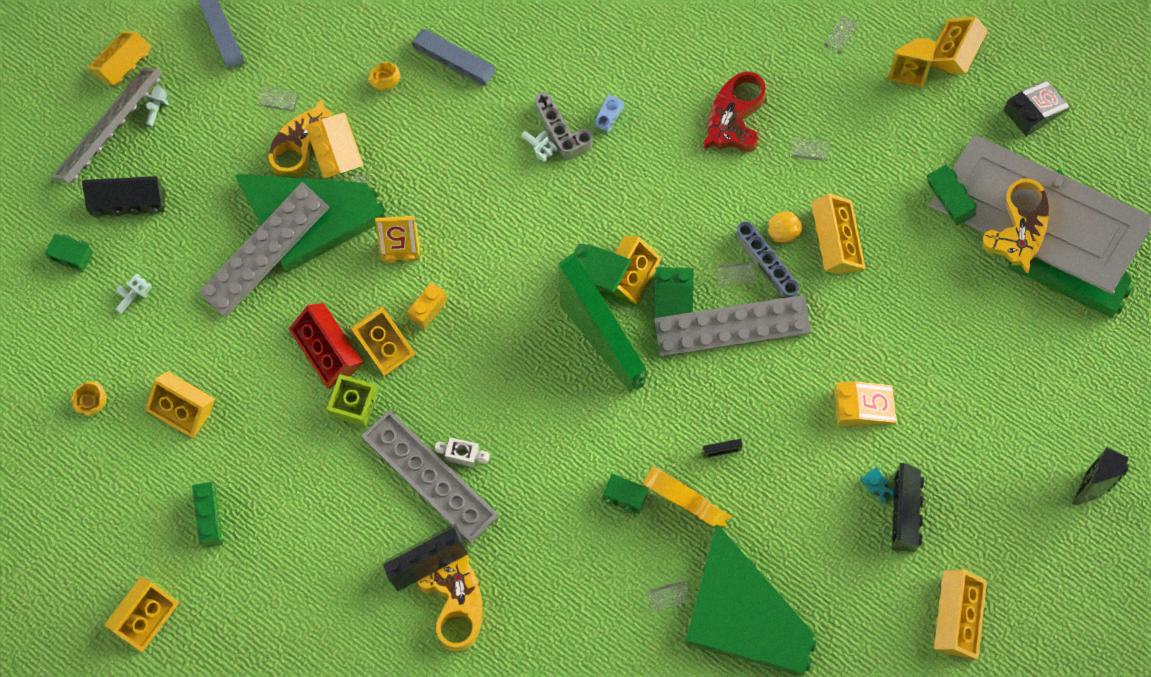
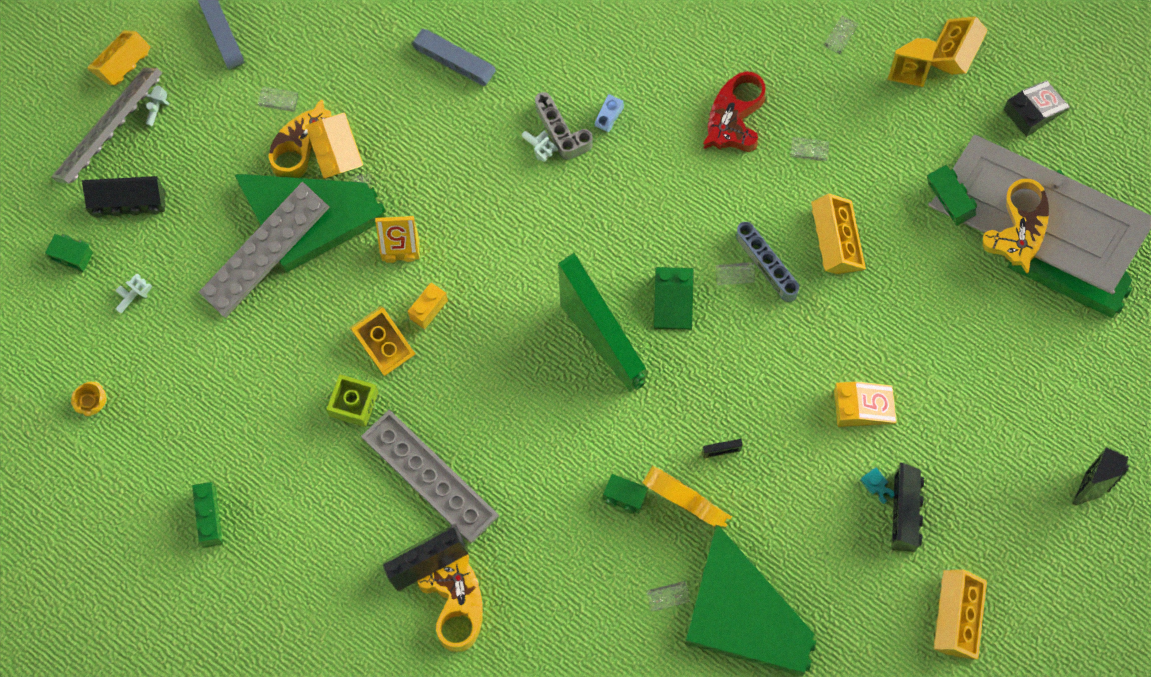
(141, 614): yellow slope -> none
(179, 404): yellow slope -> none
(324, 344): red slope -> none
(384, 76): yellow hair -> none
(481, 457): white piece -> none
(602, 266): green slope -> none
(640, 270): yellow slope -> none
(732, 325): light grey plate -> none
(784, 227): yellow hair -> none

